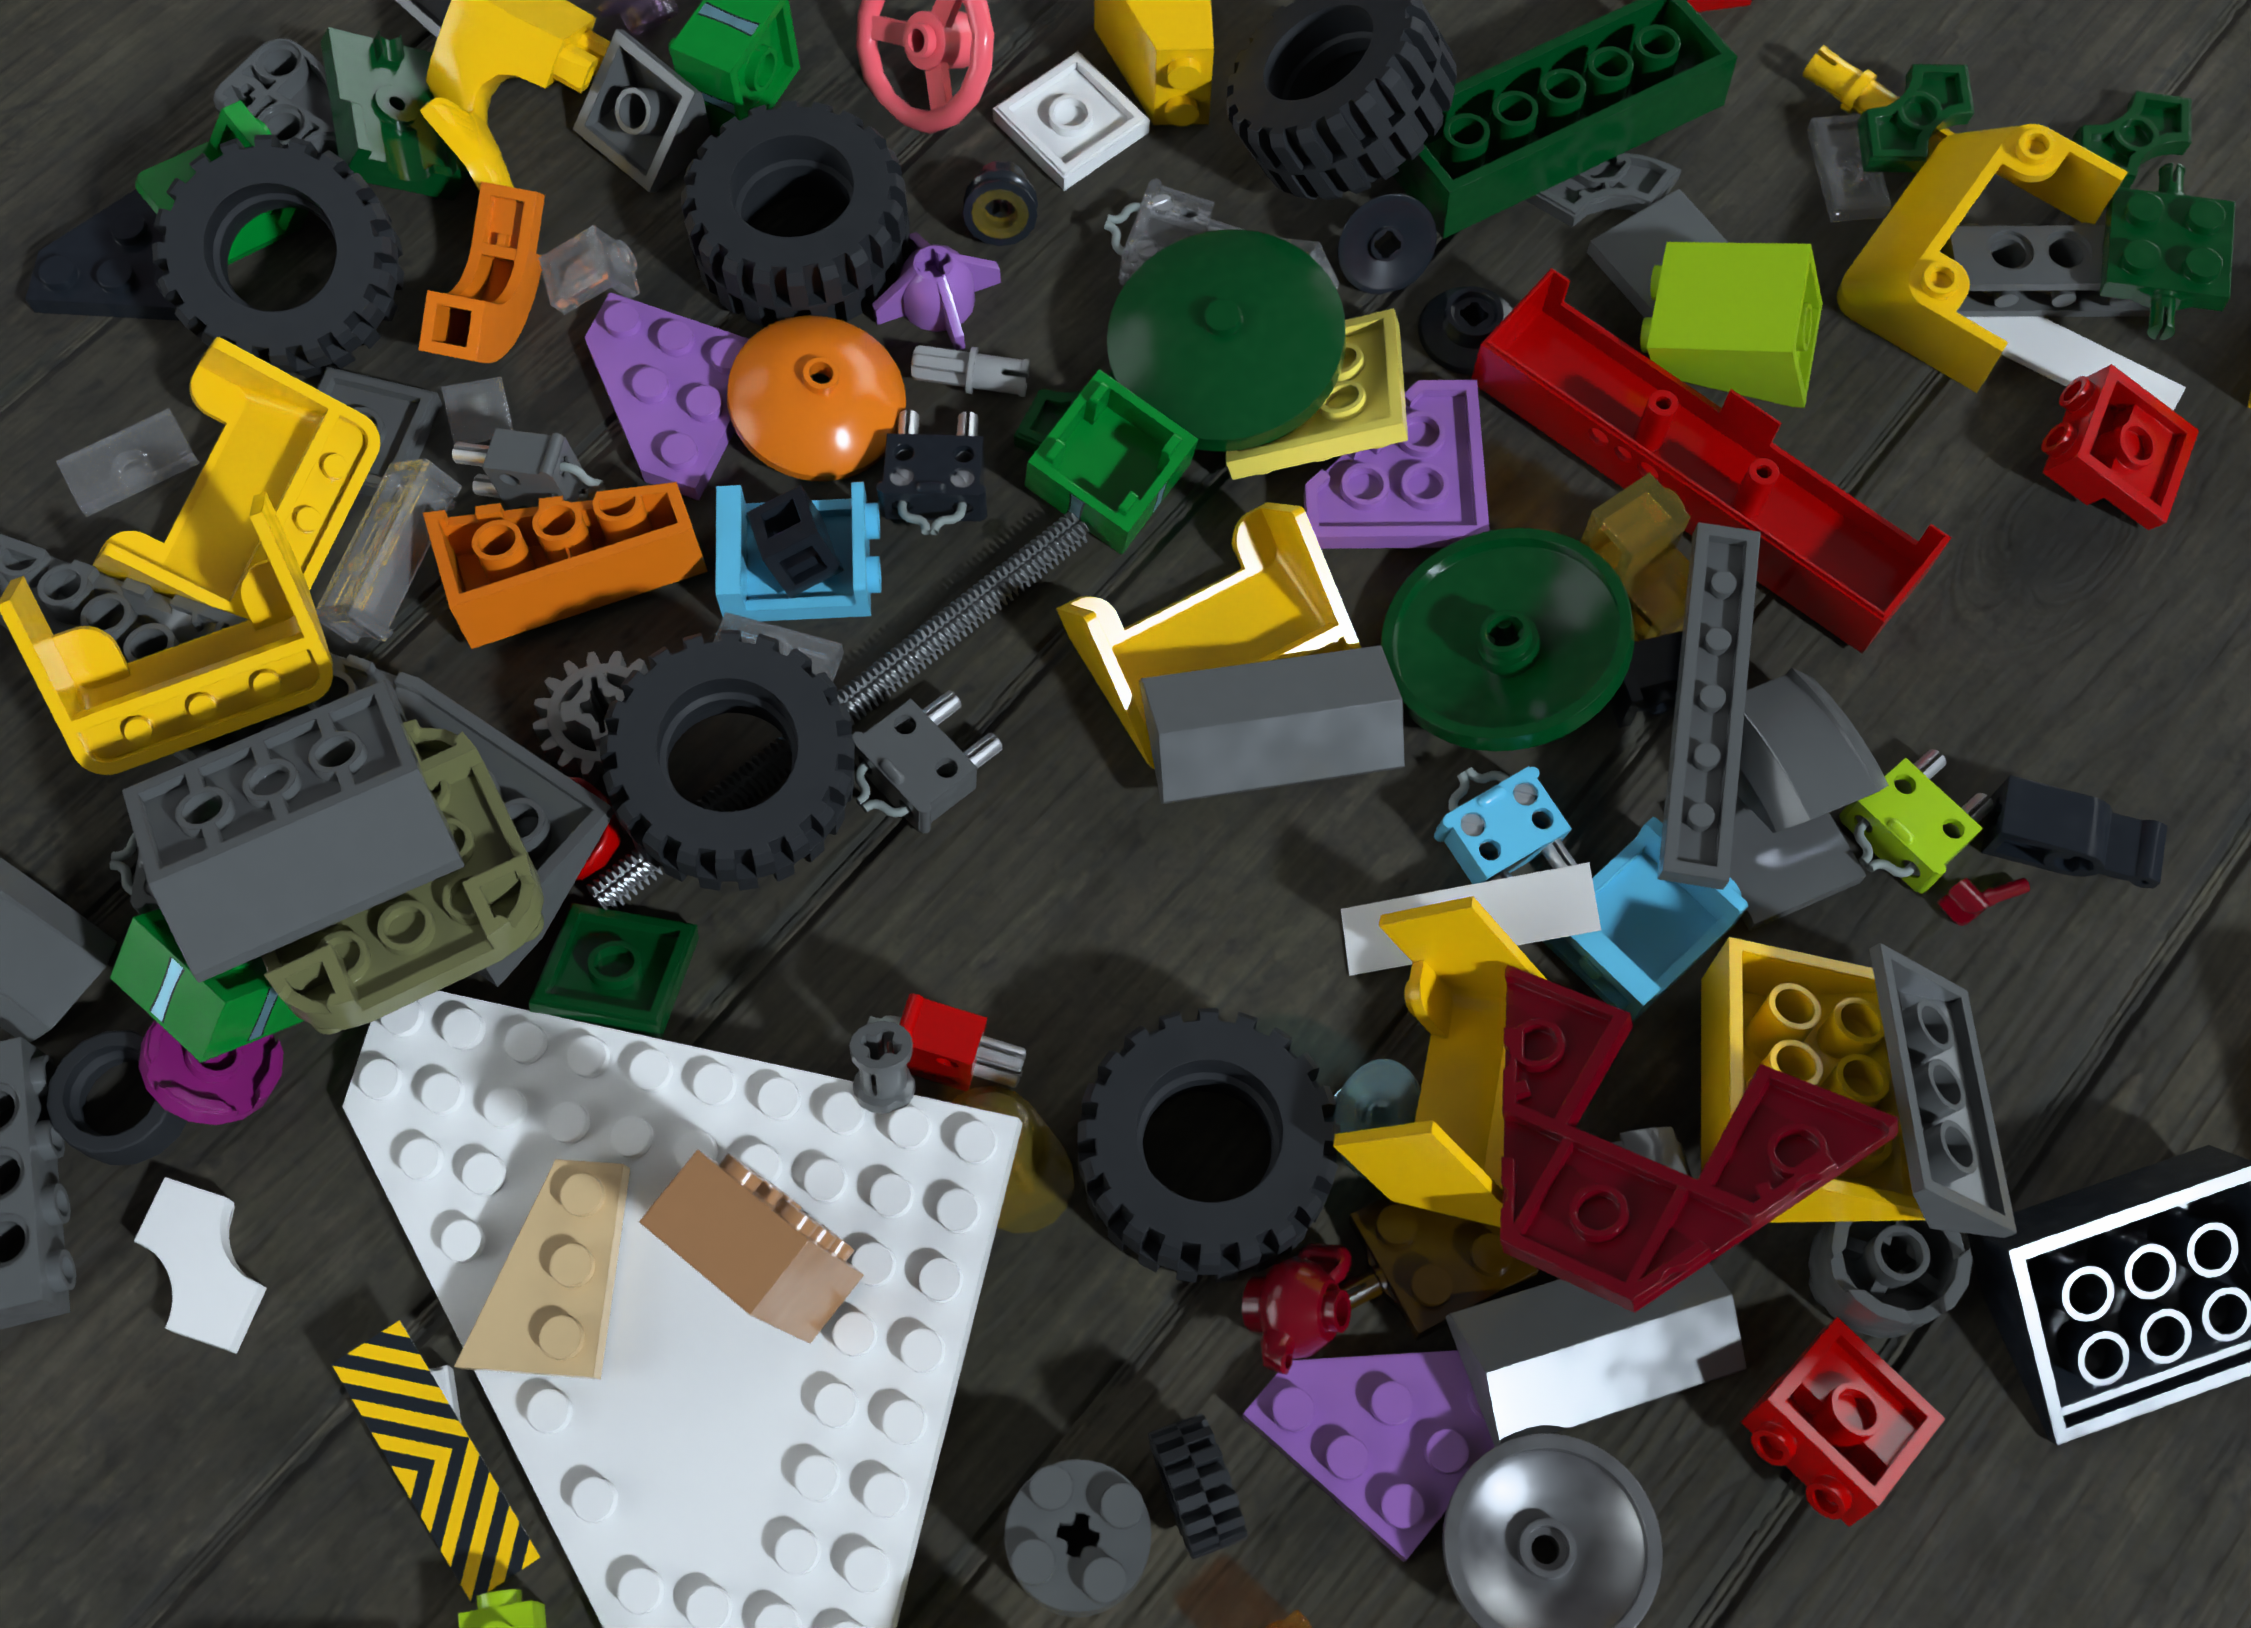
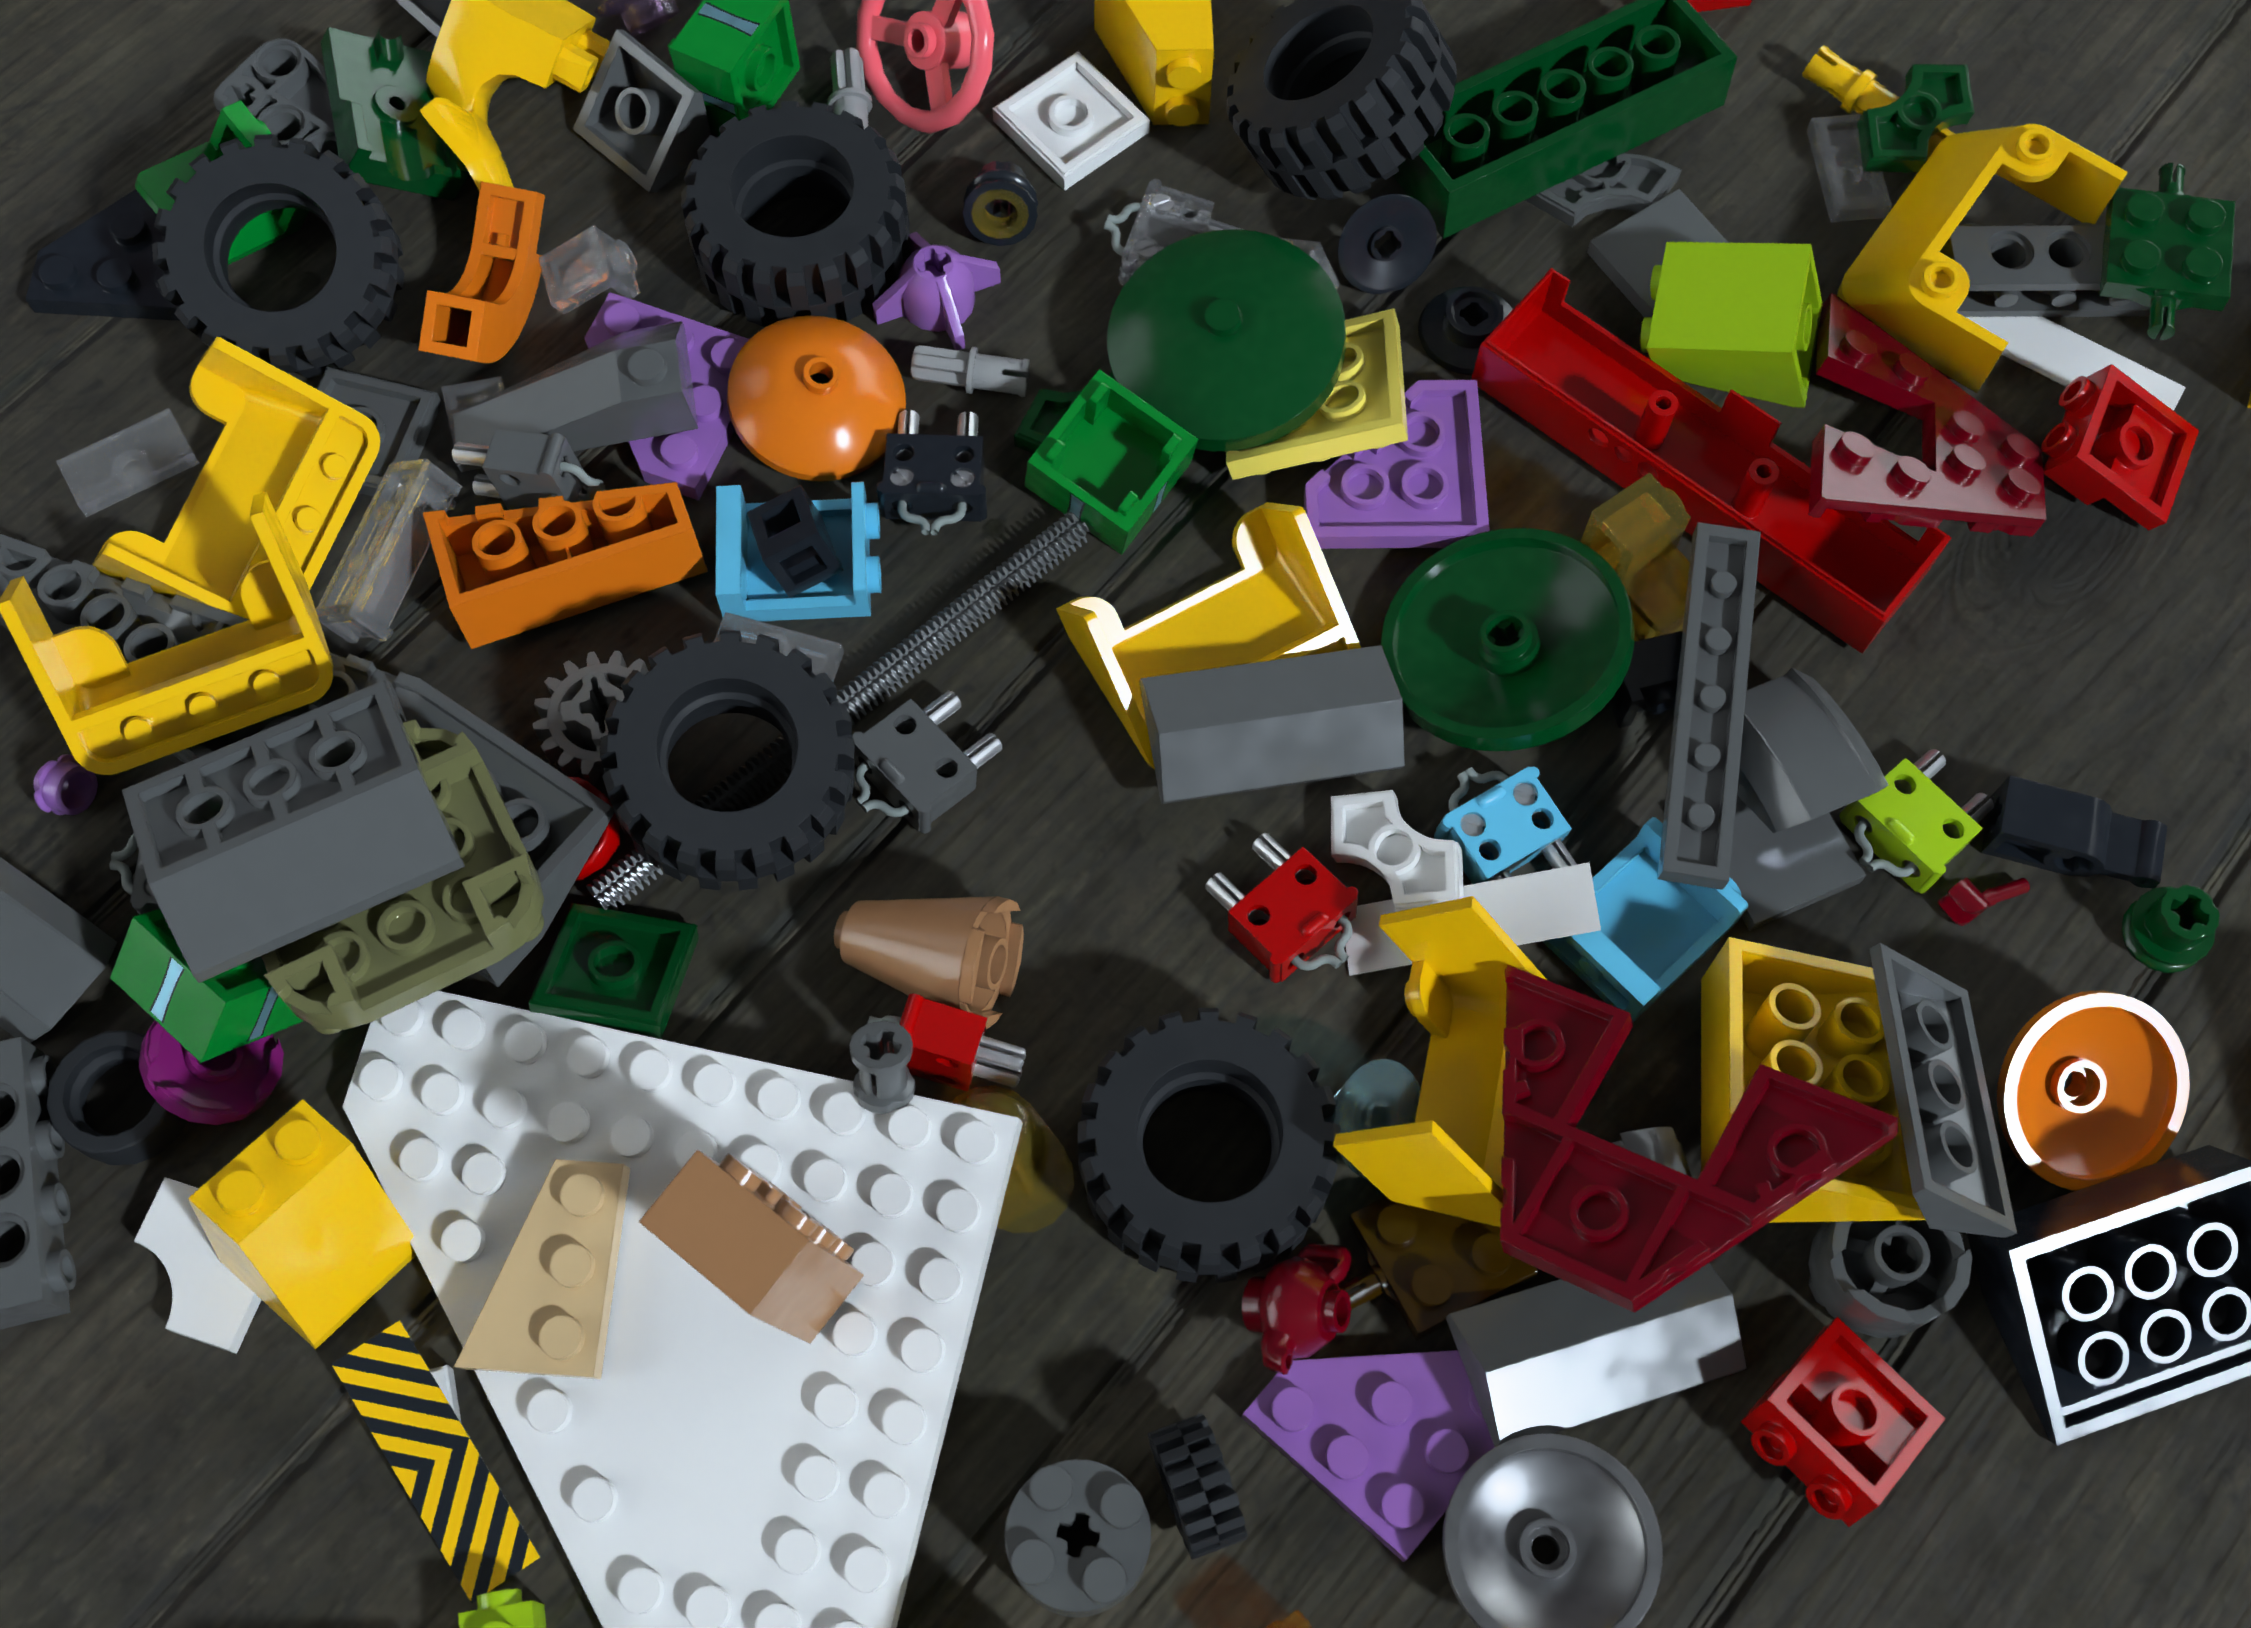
(64, 786): none -> medium lavender plate
(304, 1223): none -> yellow slope
(601, 397): none -> dark grey wedge
(849, 85): none -> light grey axle
(937, 948): none -> medium nougat cone
(1291, 915): none -> red piece
(1374, 835): none -> white tile
(1971, 458): none -> dark red wing
(2122, 1095): none -> orange dish
(2149, 129): dark green tile -> none
(2170, 927): none -> dark green piece

